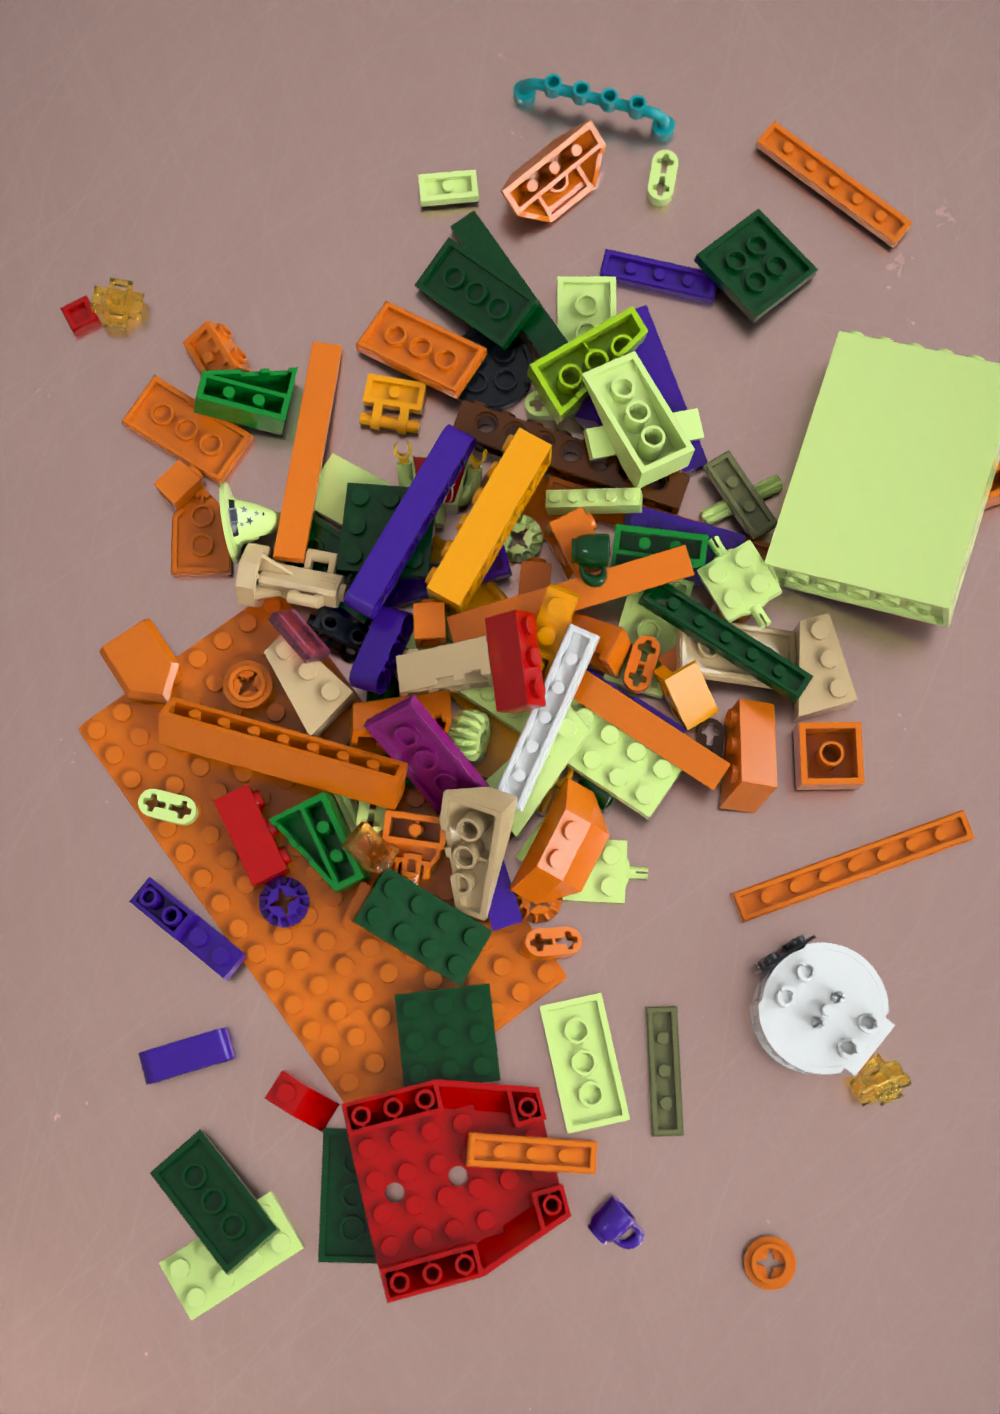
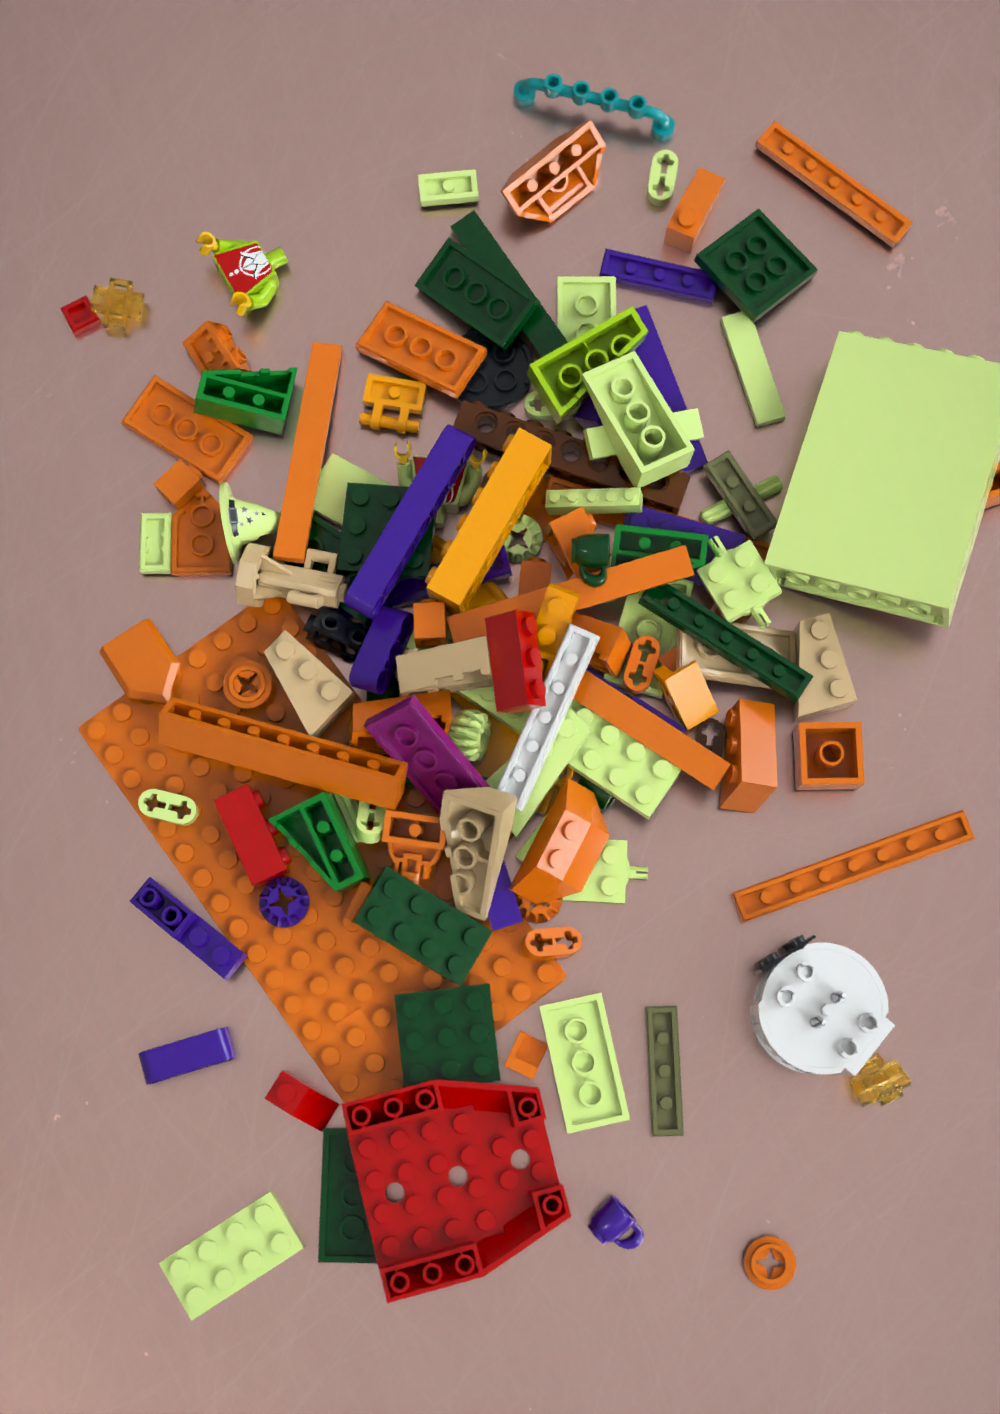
(155, 543): none -> yellowish green plate
(214, 1202): dark green plate -> none
(245, 270): none -> torso
(299, 635): clear pink tile -> none
(370, 849): clear orange bracket -> none
(526, 1055): none -> orange panel
(531, 1153): orange tile -> none
(693, 210): none -> orange slope
(753, 369): none -> yellowish green tile

